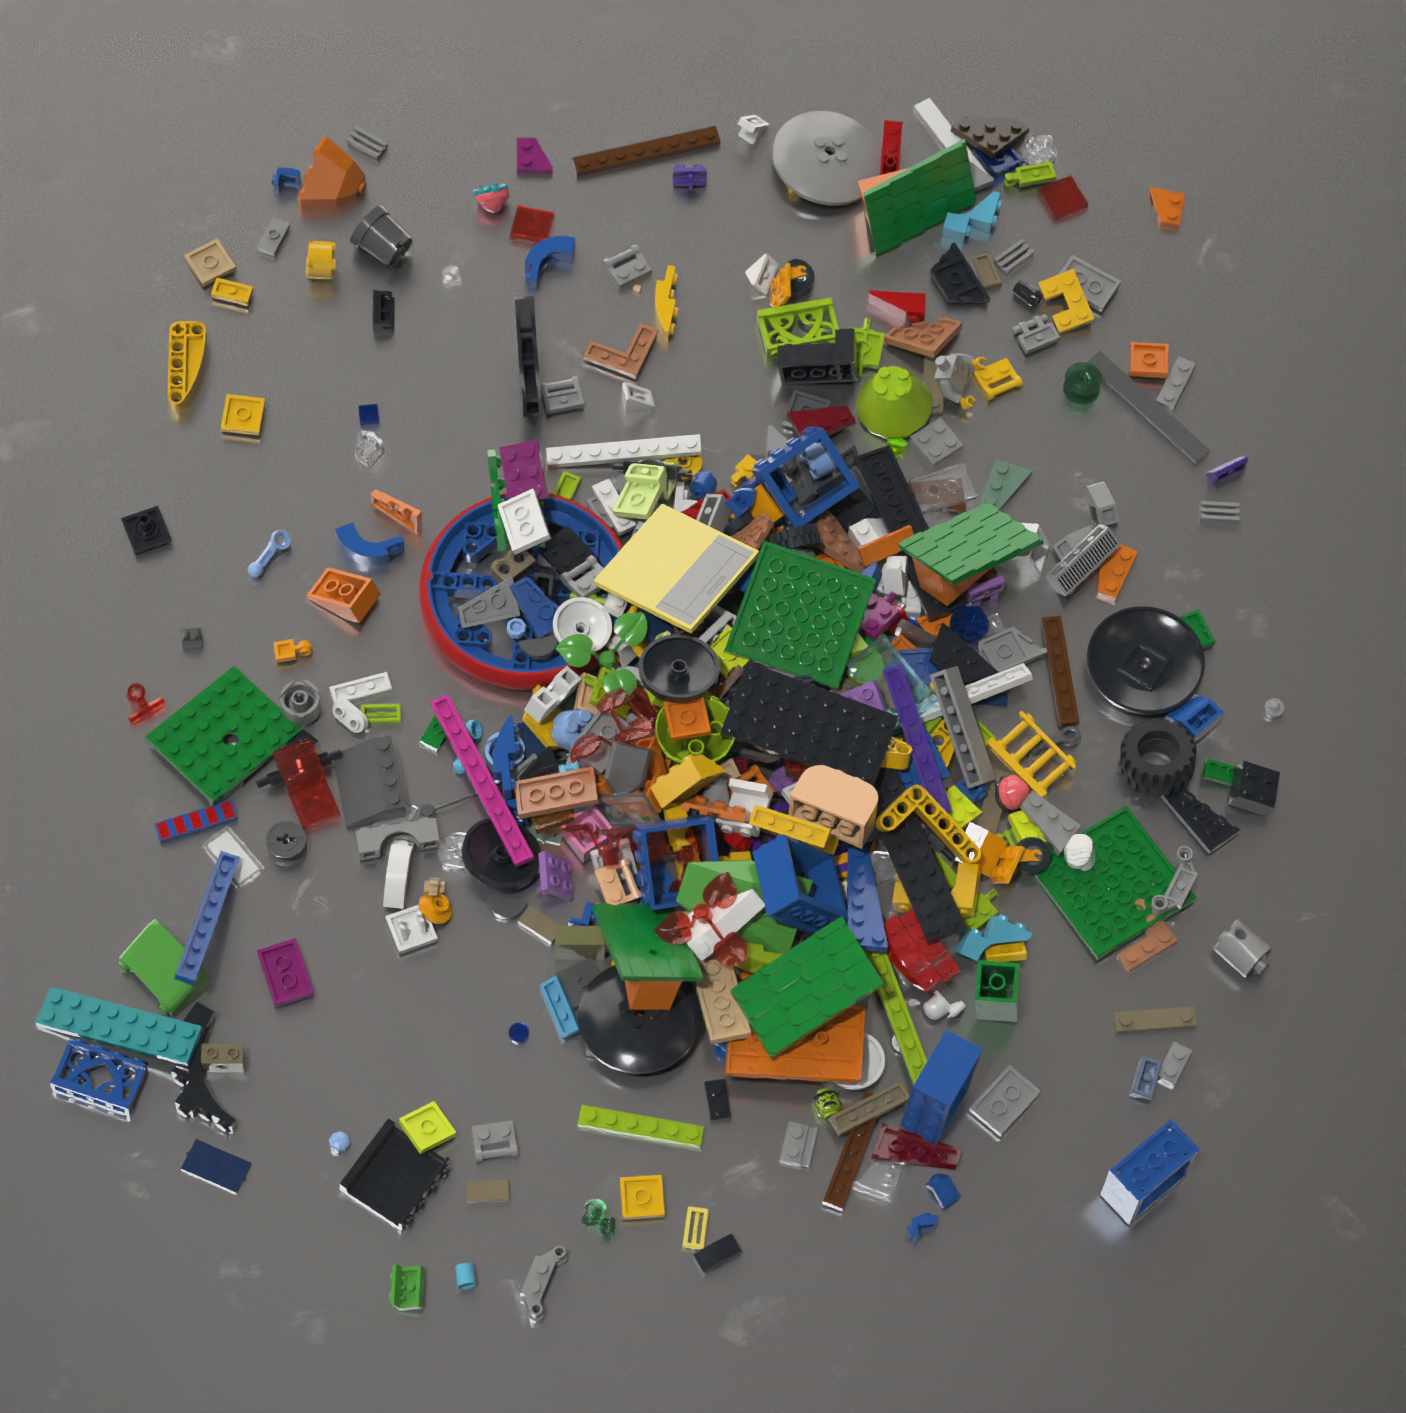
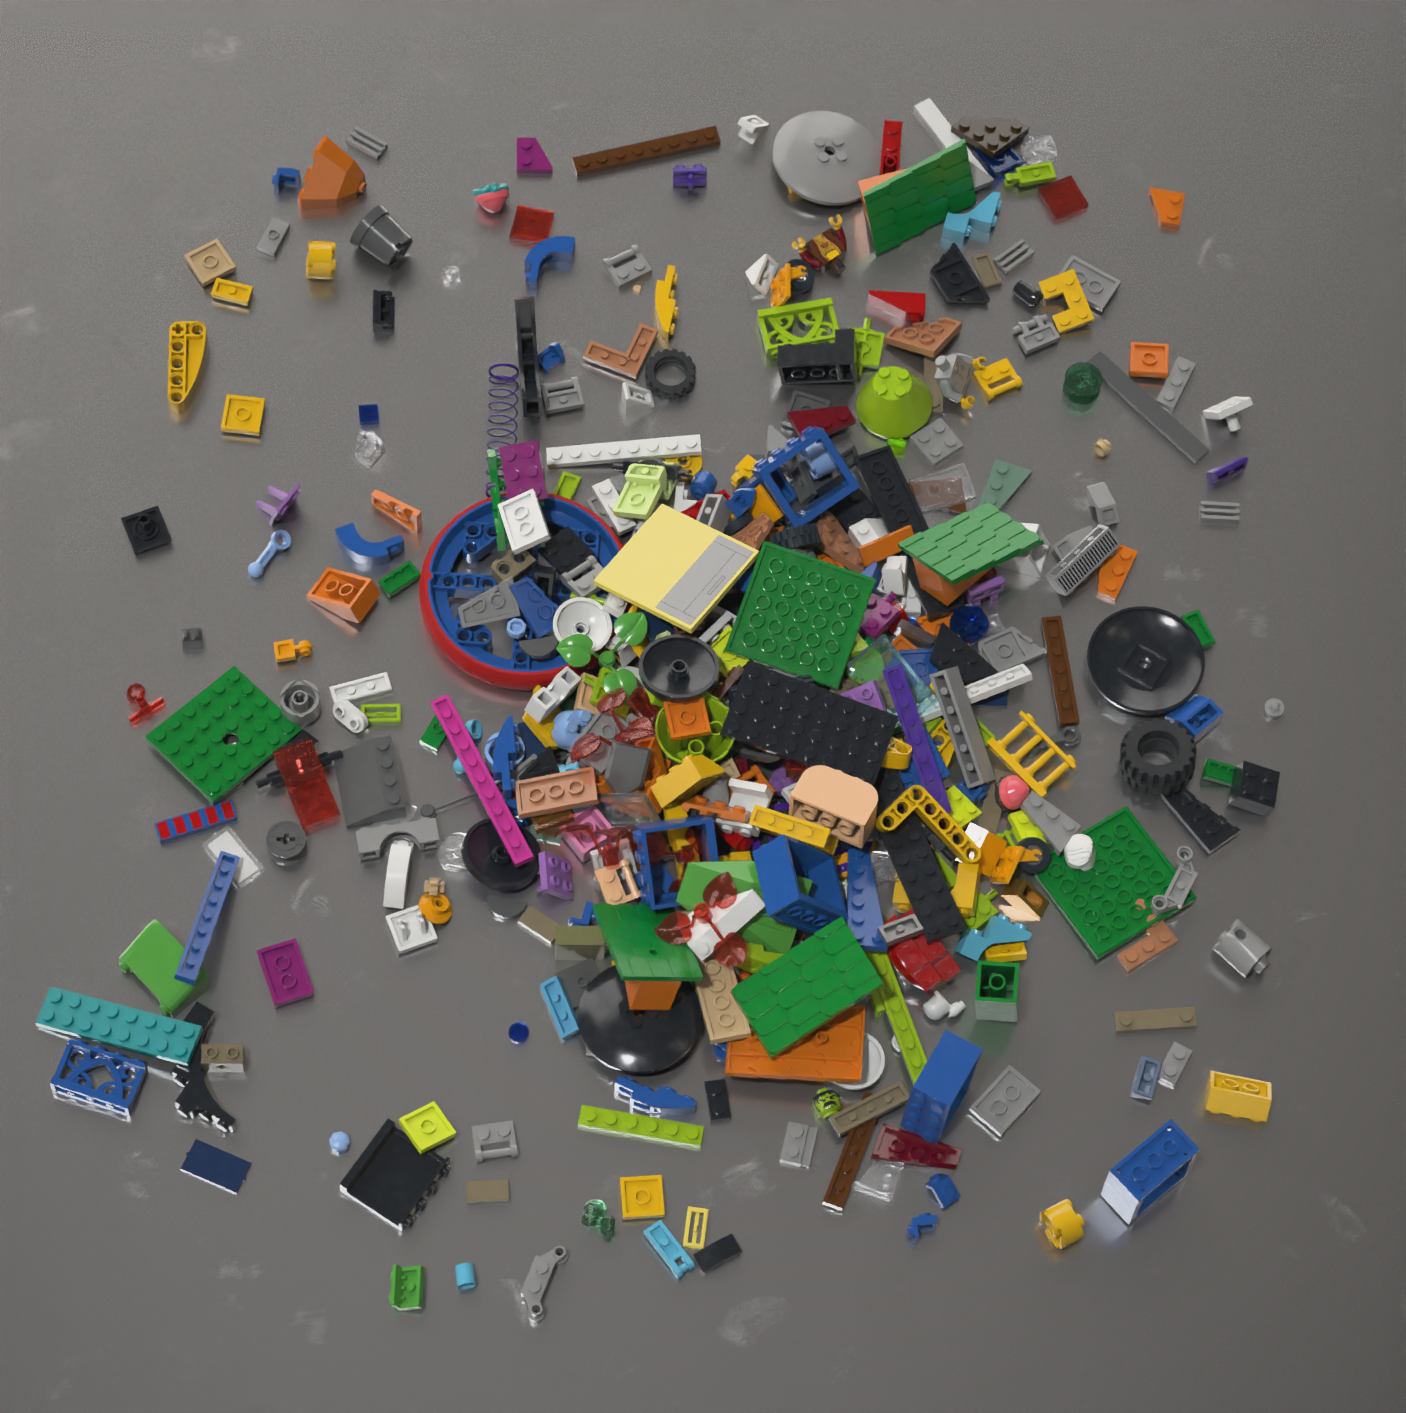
(287, 501): none -> medium lavender plate
(399, 579): none -> green plate
(502, 377): none -> dark purple piece
(551, 357): none -> blue tile
(663, 1101): none -> blue slope
(668, 391): none -> black tyre
(668, 1248): none -> medium azure plate
(825, 250): none -> torso
(877, 1004): none -> lime tile
(900, 930): none -> flat silver plate
(1025, 897): none -> pearl gold slope
(1062, 1224): none -> yellow brick
(1102, 447): none -> tan plate
(1227, 410): none -> white tile
(1238, 1096): none -> yellow slope

